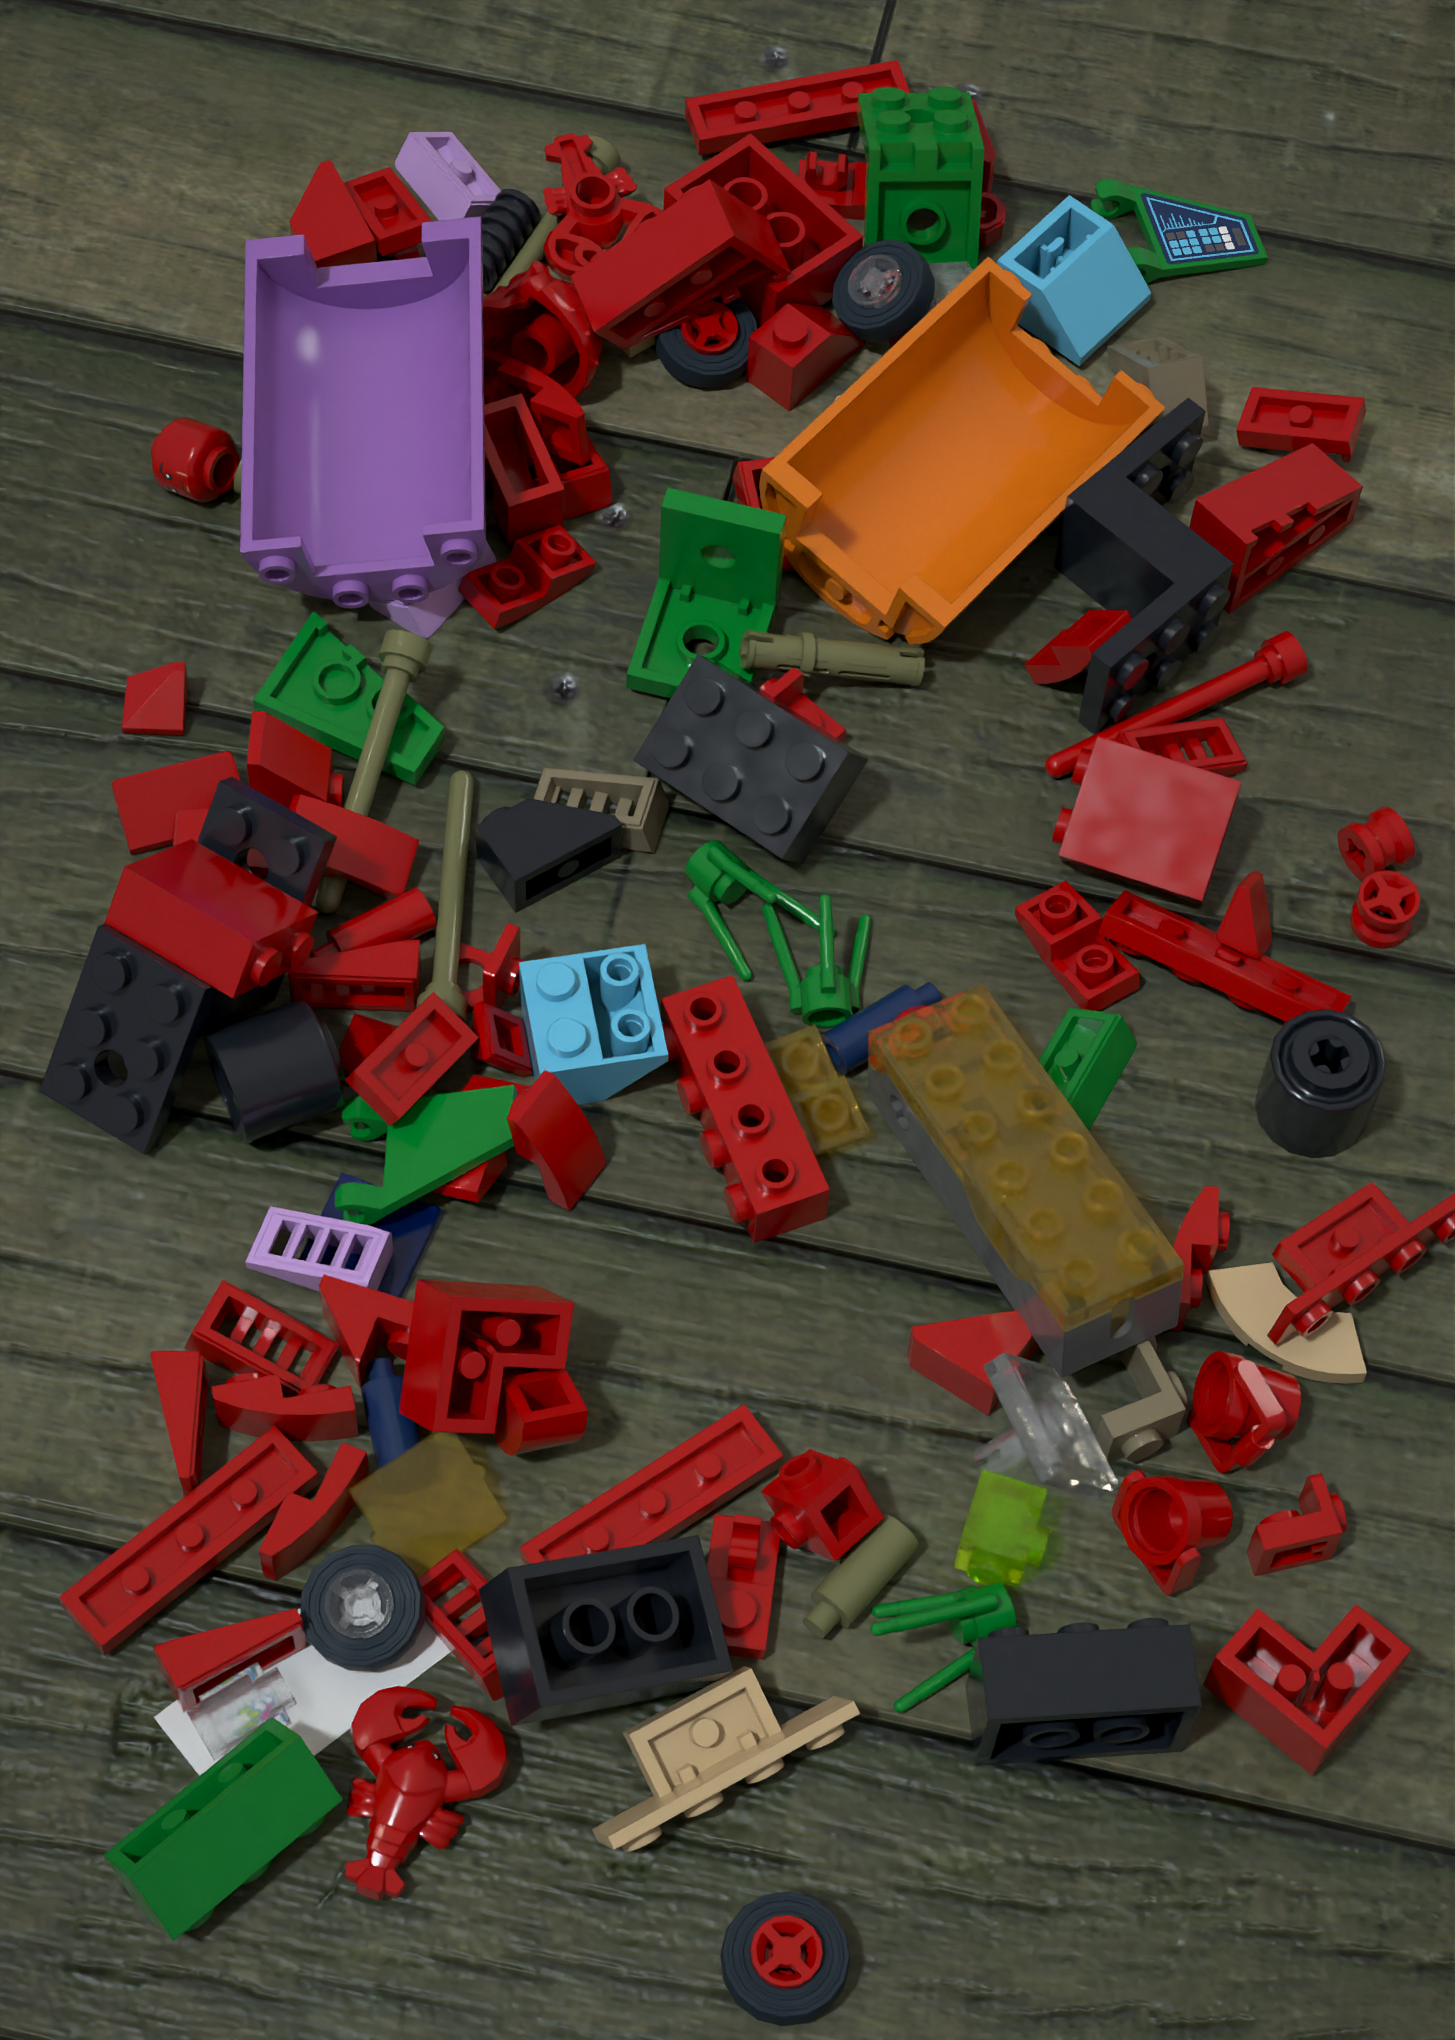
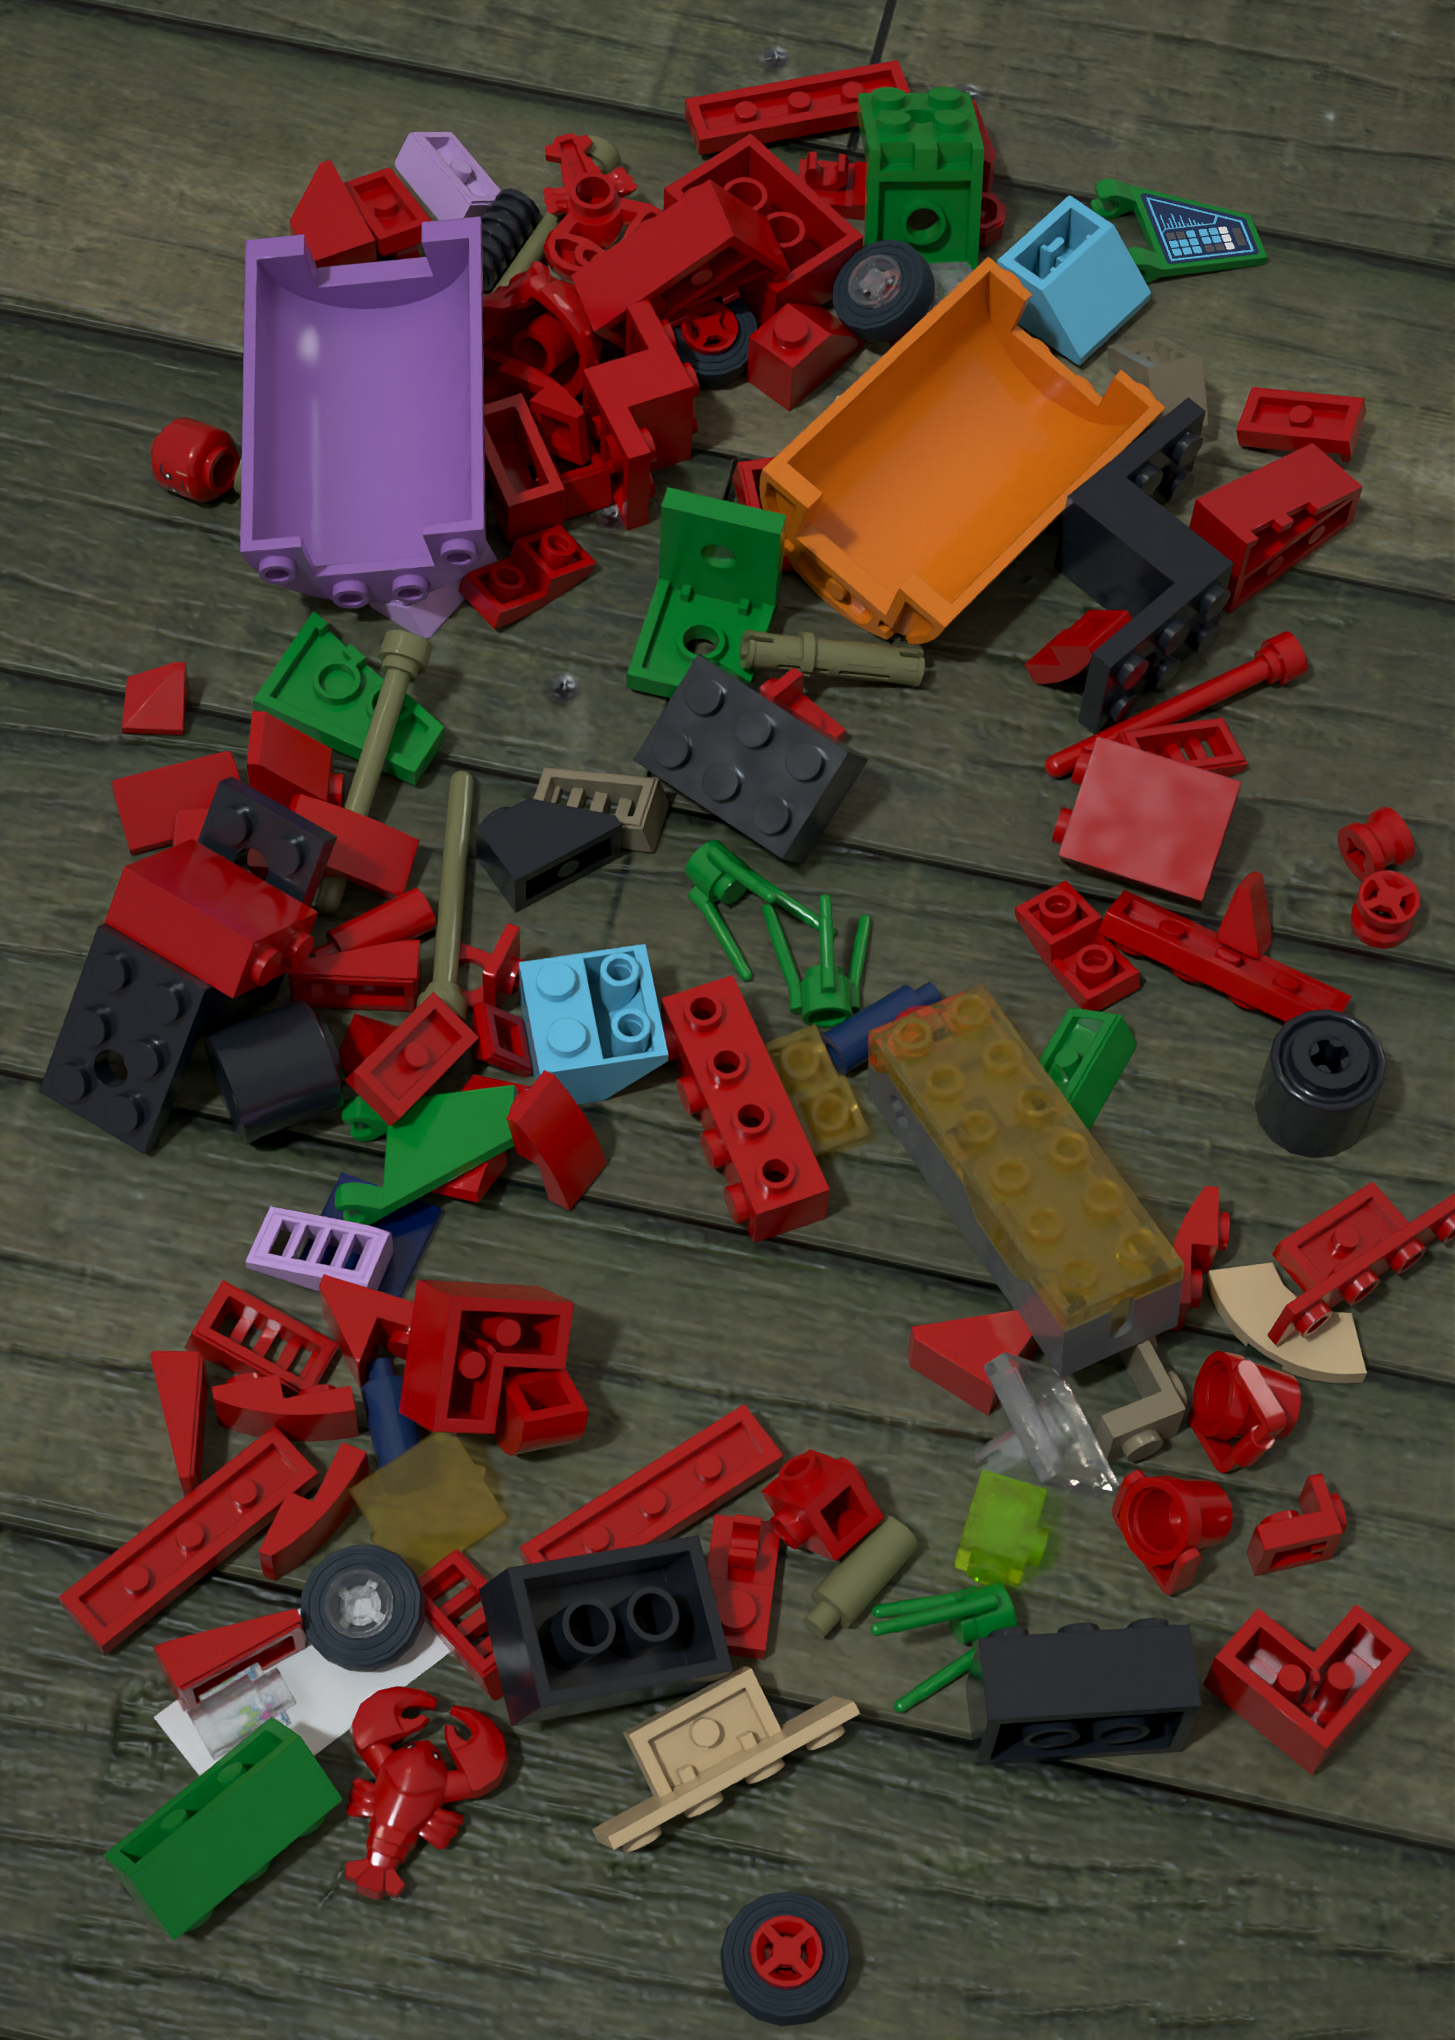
(641, 411): none -> red bracket

